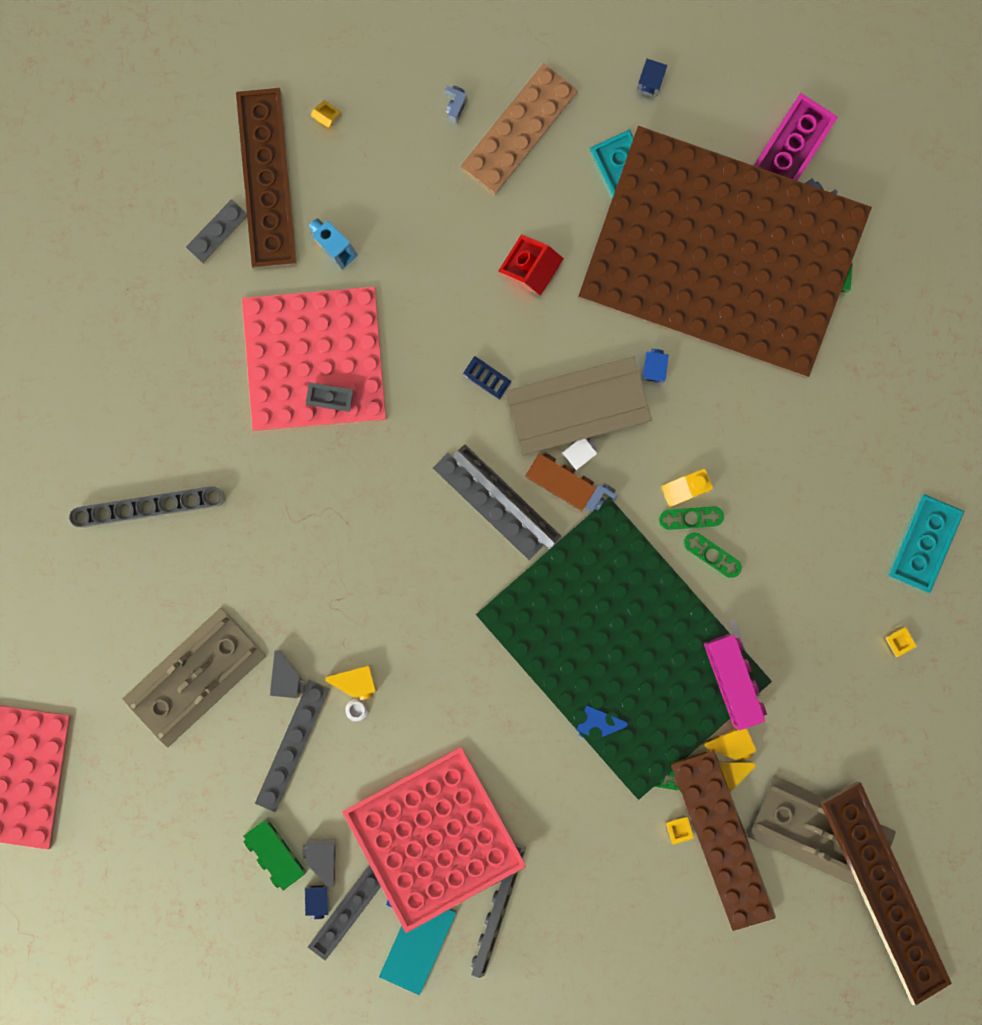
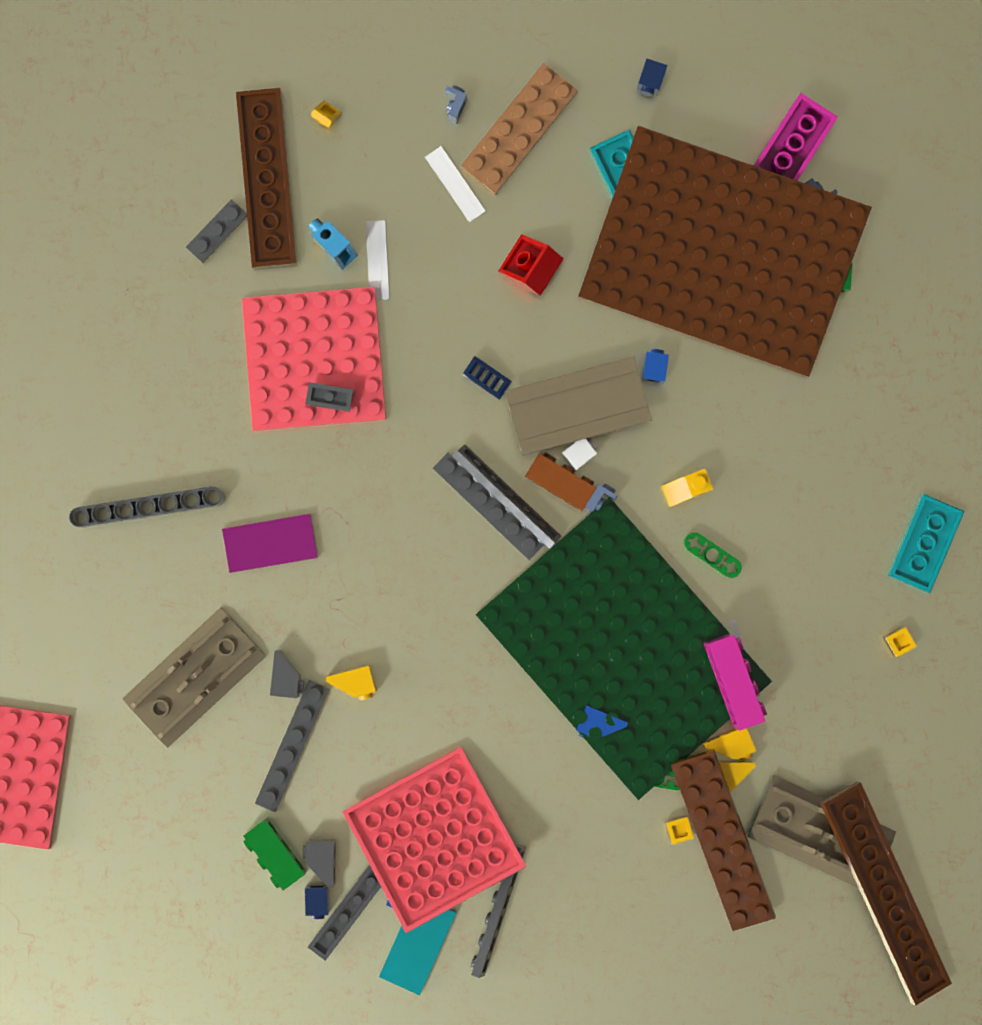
(269, 543): none -> magenta tile
(356, 710): white plate -> none
(377, 258): none -> white sticker
(455, 184): none -> white sticker
(675, 525): green beam -> none

